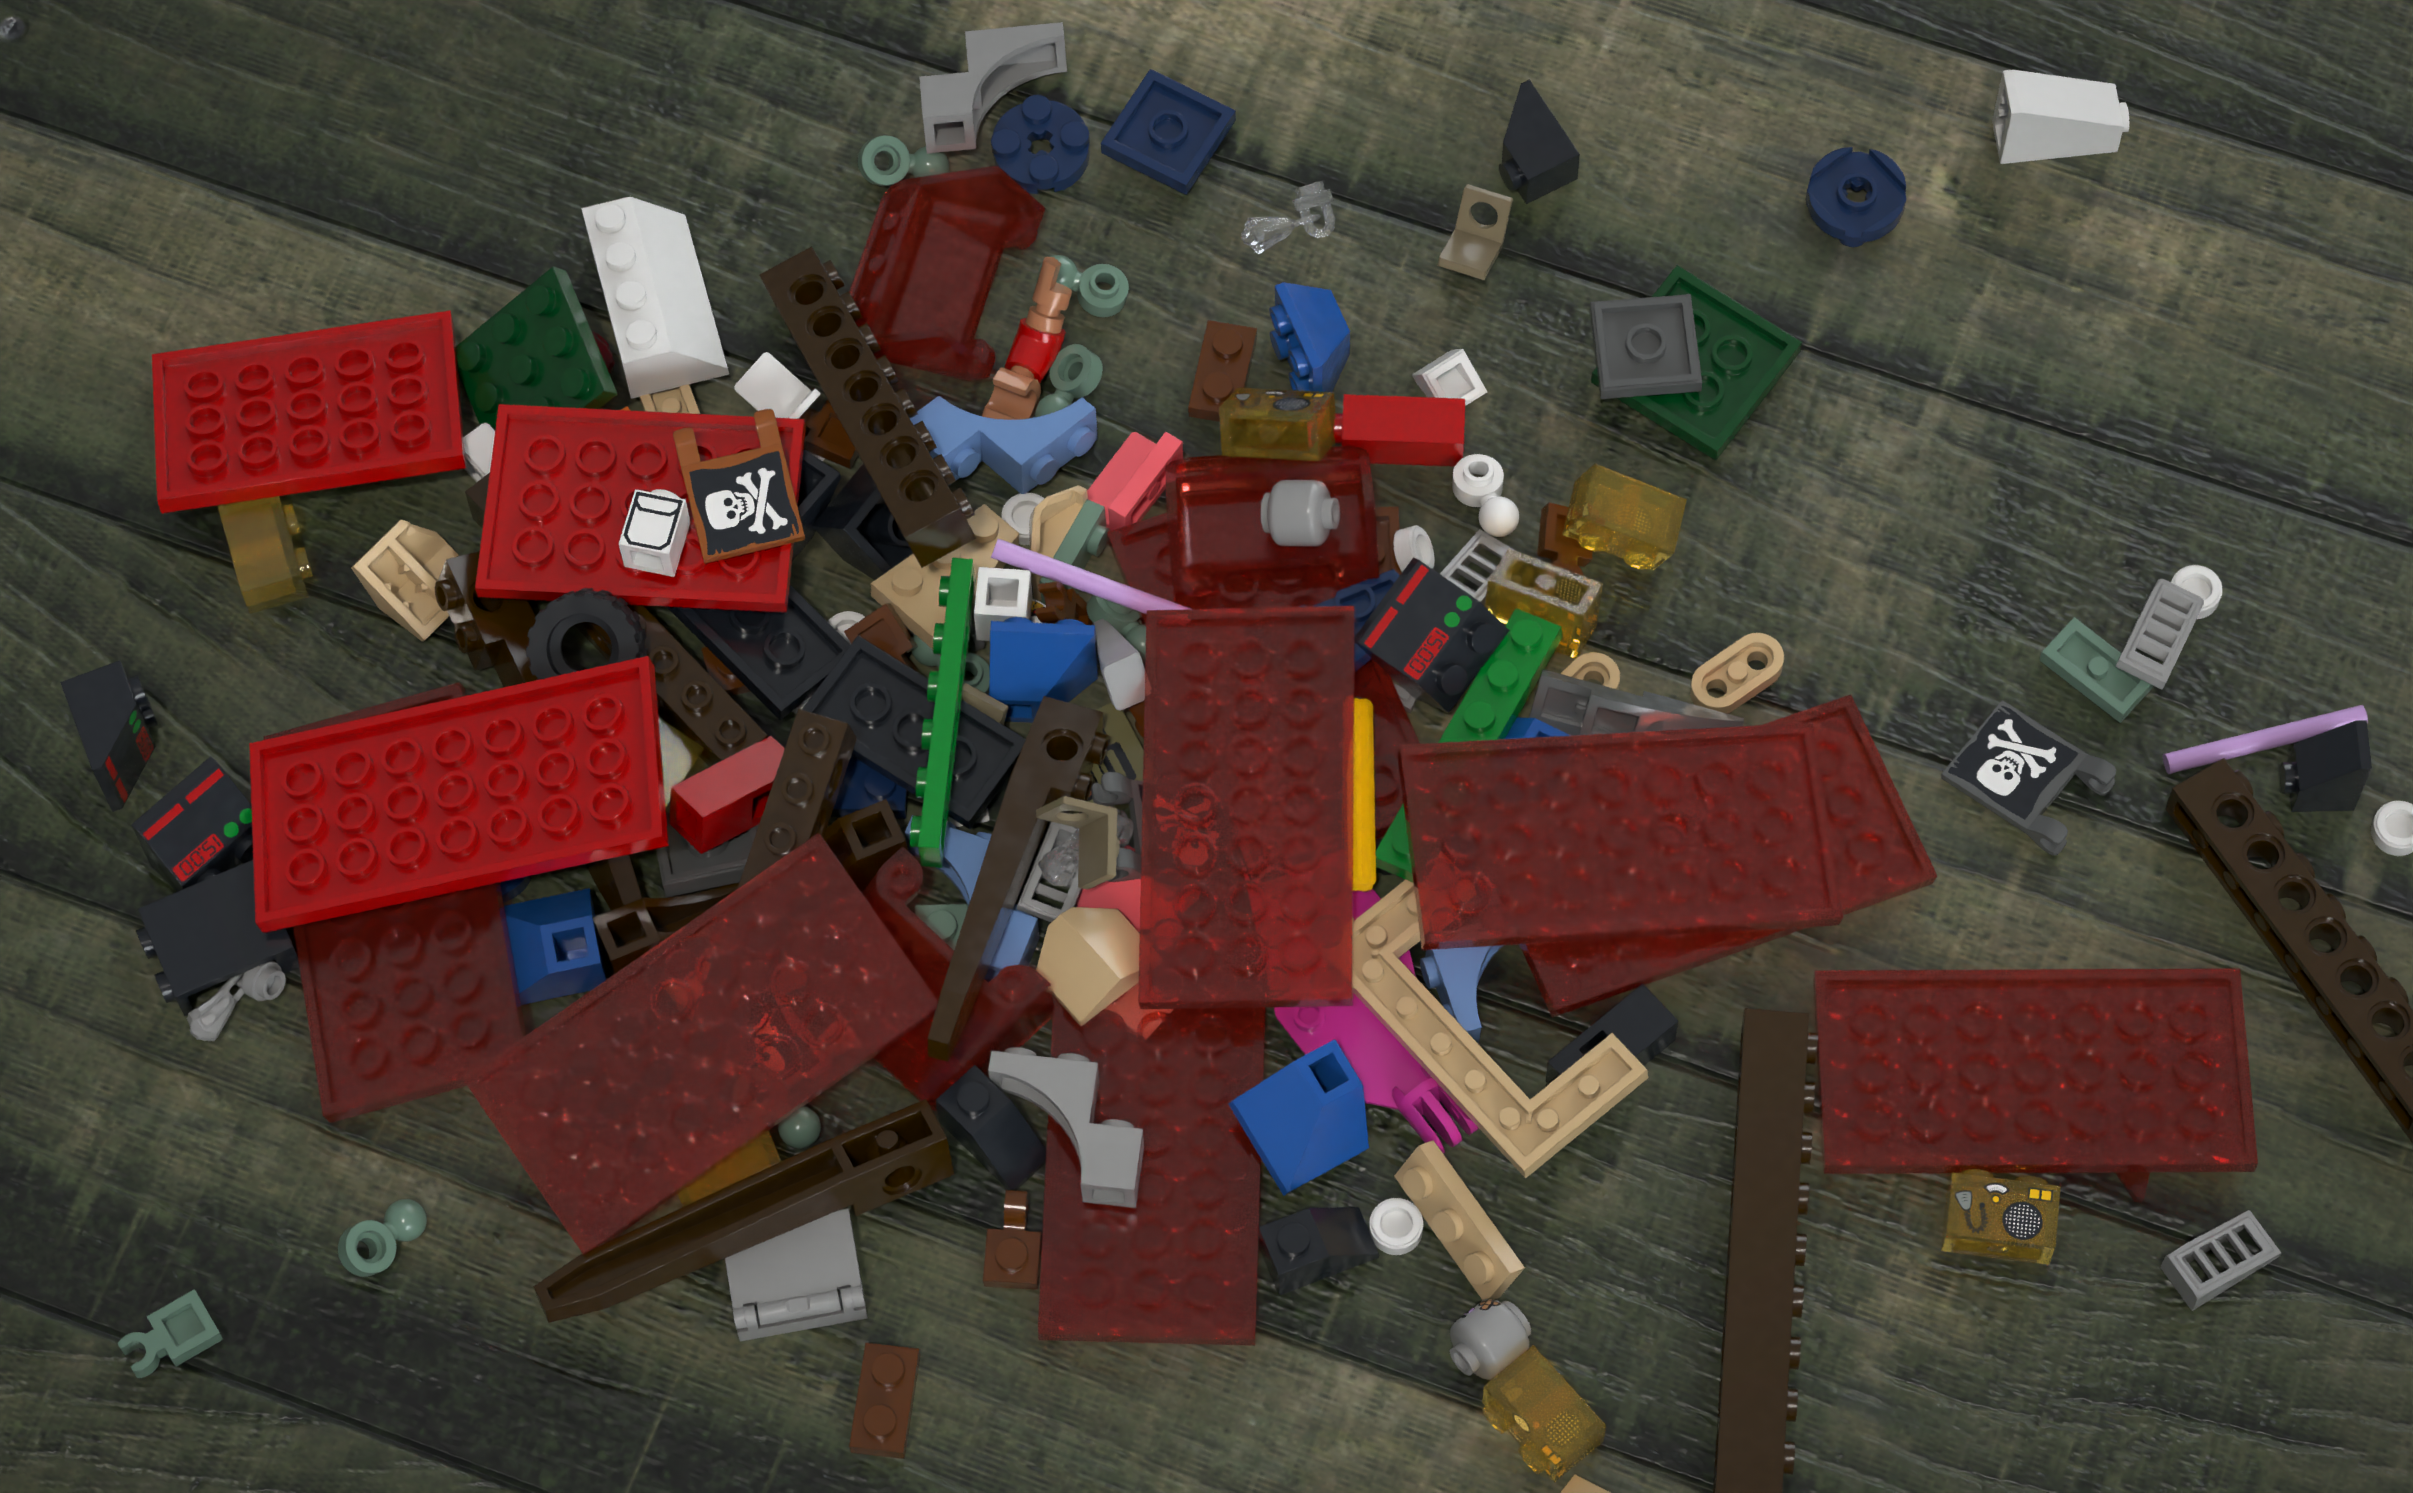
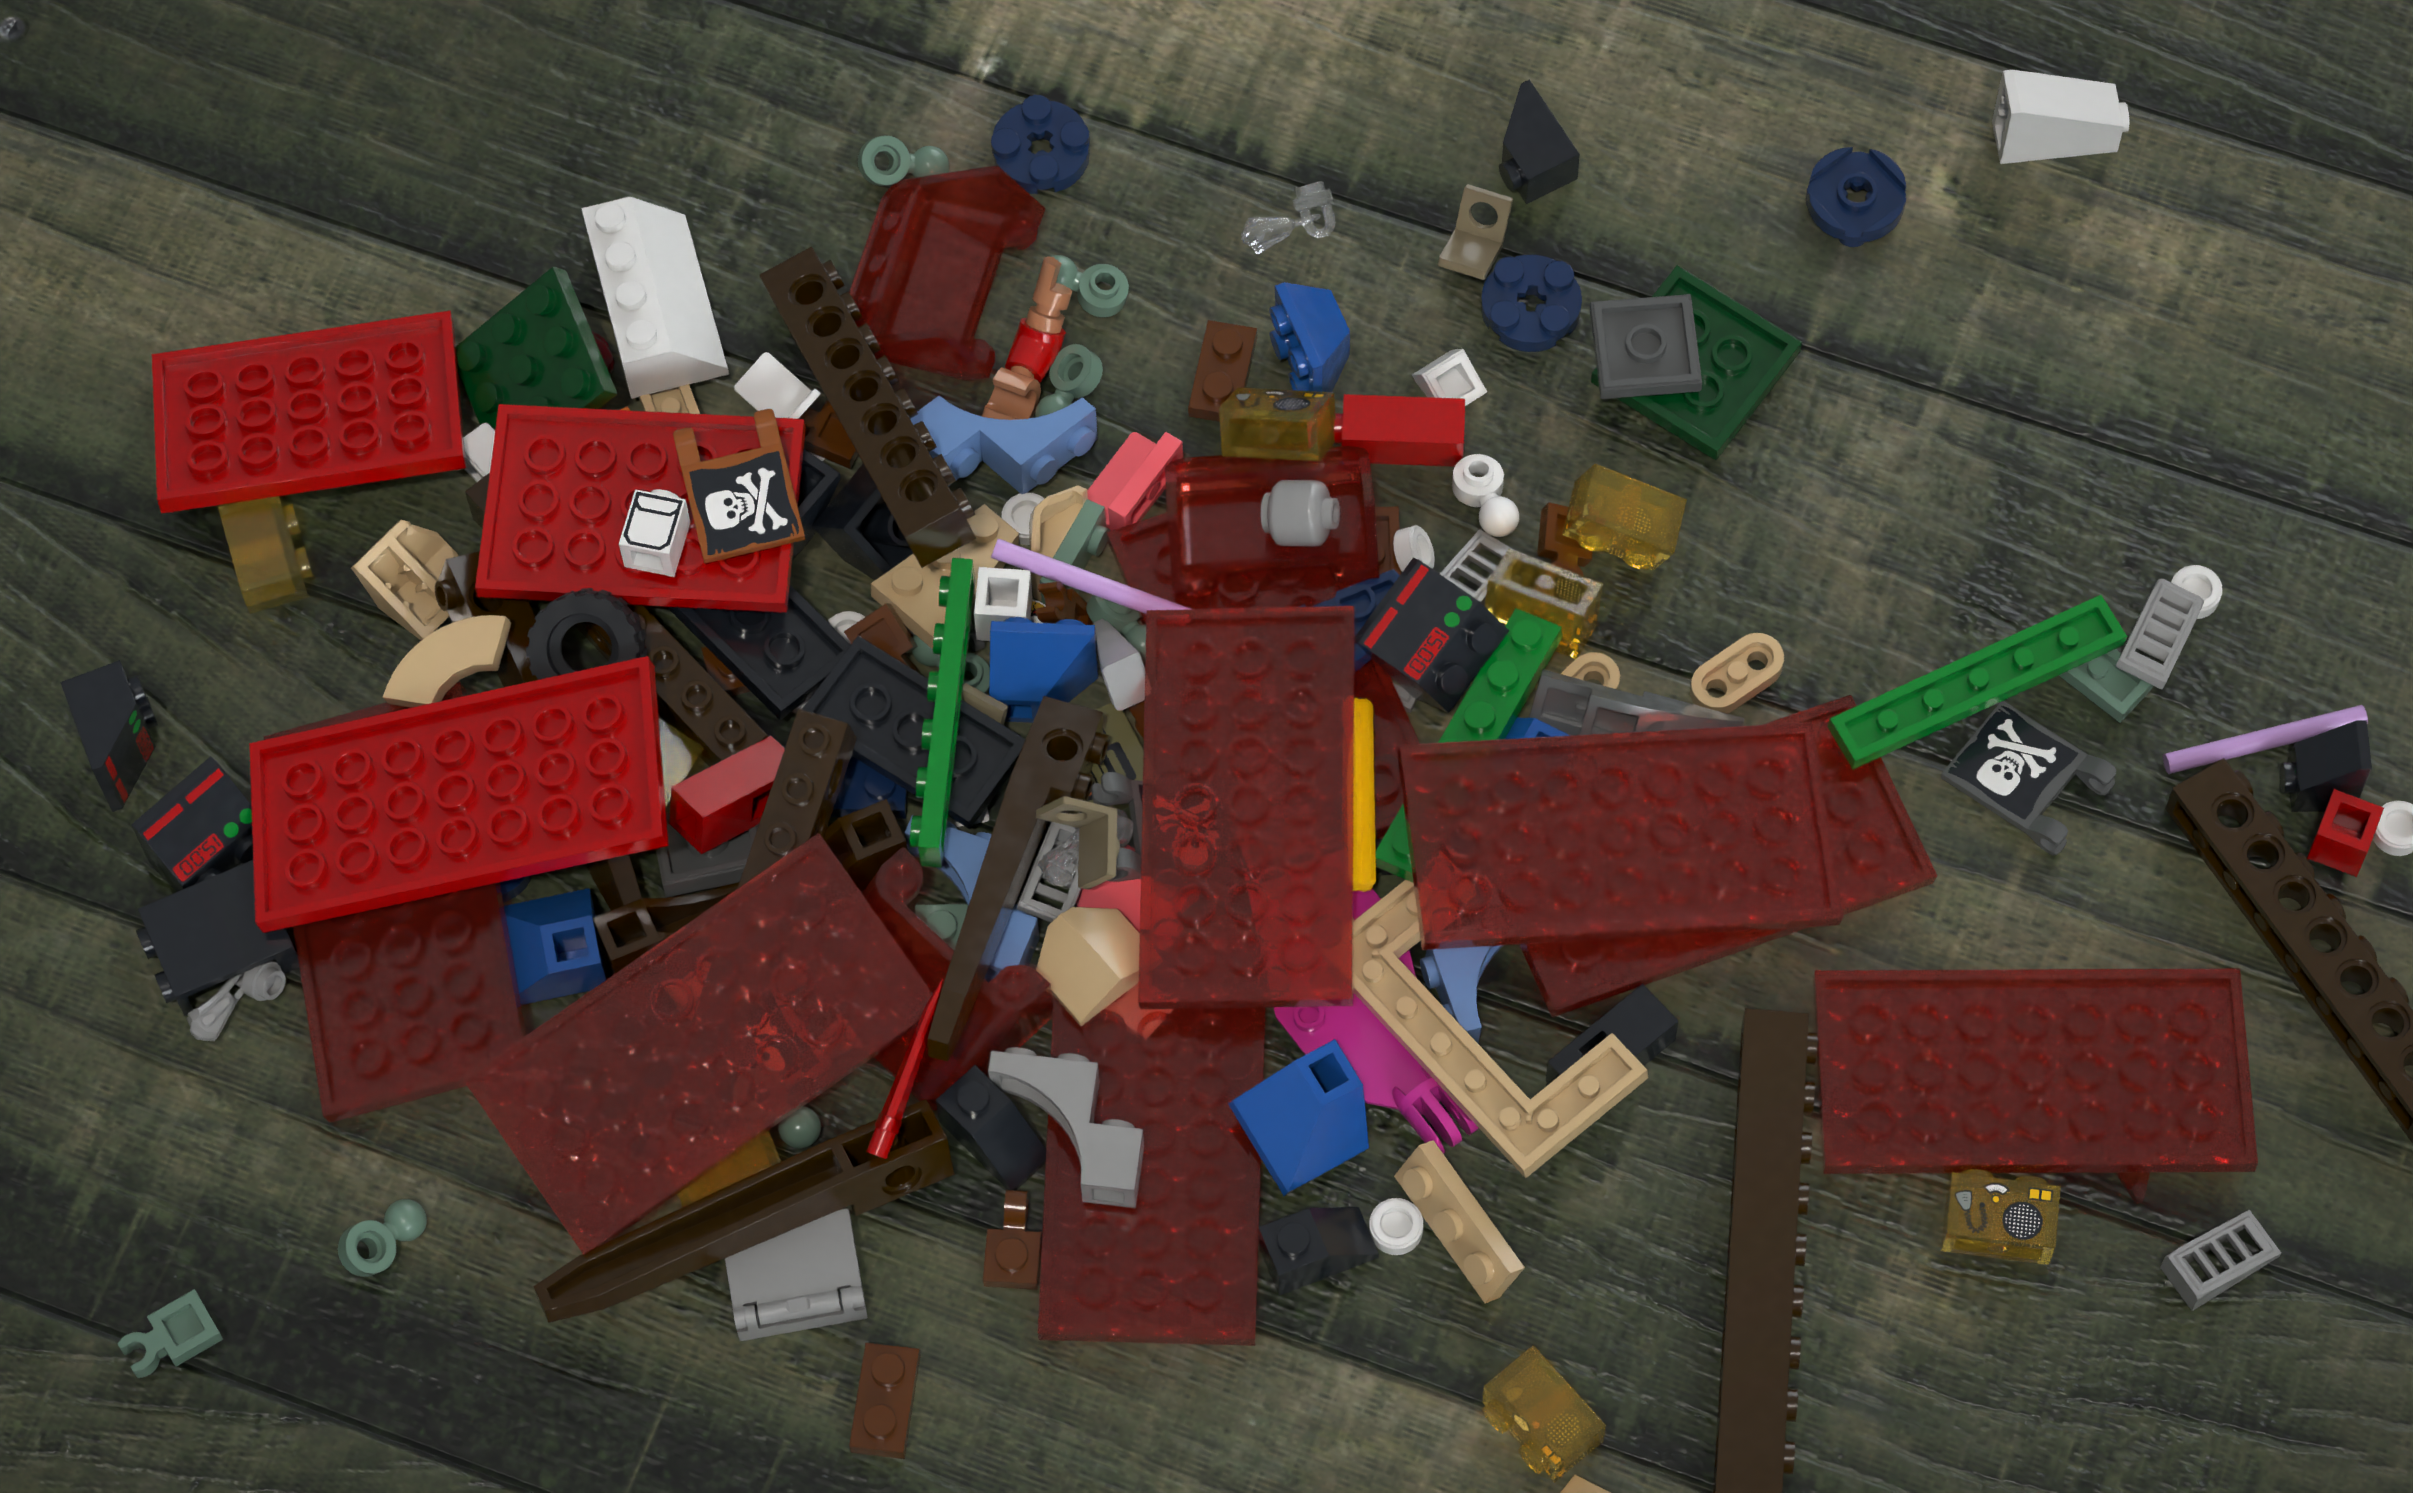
(447, 657): none -> tan tile
(889, 1120): none -> red bar
(996, 64): light grey arch -> none
(1168, 131): dark blue plate -> none
(1489, 1338): light grey head -> none
(1537, 276): none -> dark blue plate
(1976, 681): none -> green plate
(2345, 833): none -> red brick

